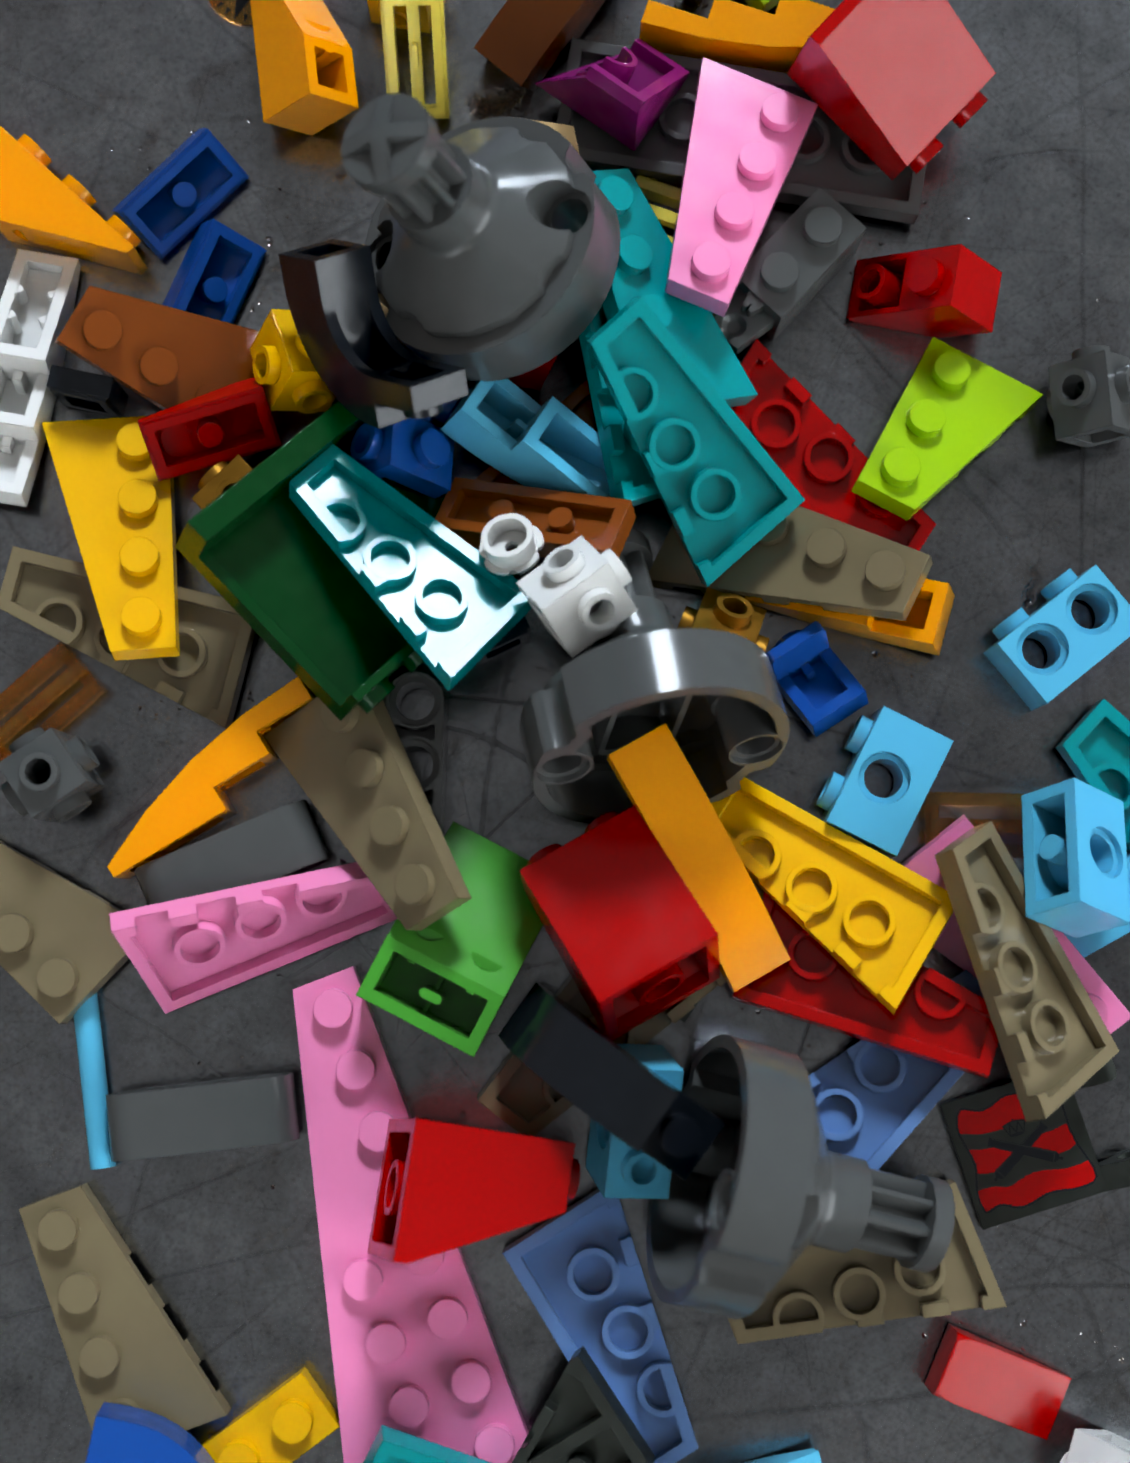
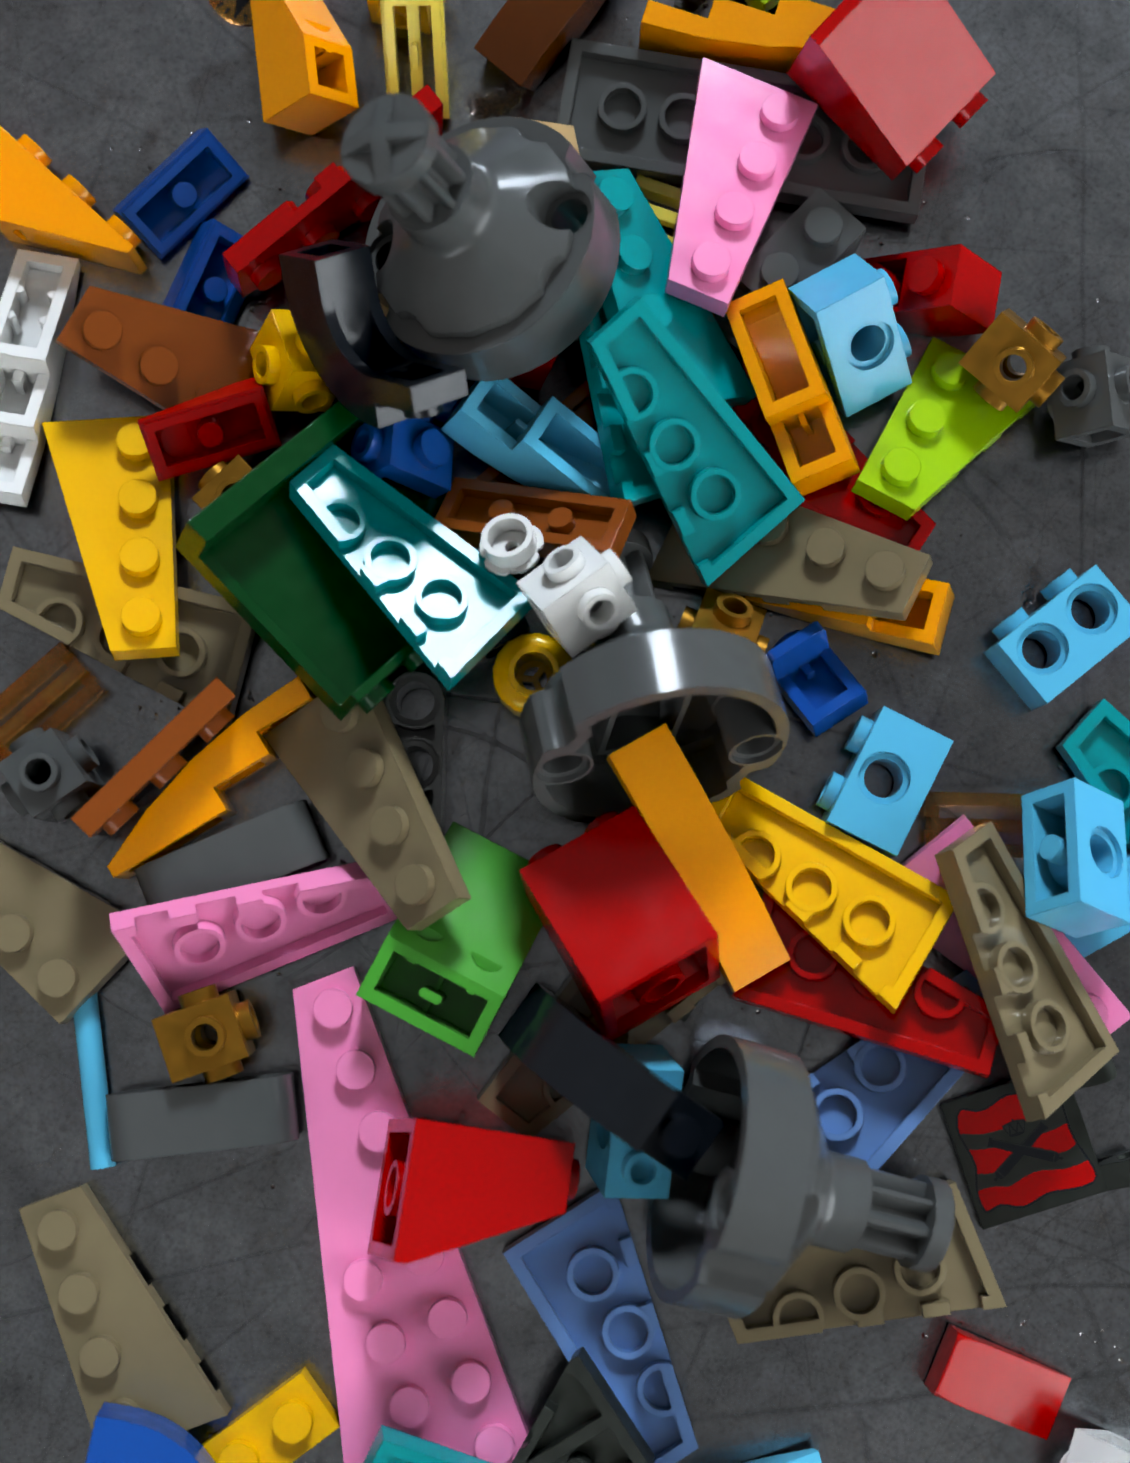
(87, 391): black tile -> none
(156, 761): none -> dark orange wing
(190, 1051): none -> pearl gold brick
(330, 207): none -> red wing
(518, 658): none -> yellow head
(622, 91): magenta slope -> none
(791, 388): none -> light orange slope
(854, 332): none -> medium azure brick
(990, 362): none -> pearl gold brick

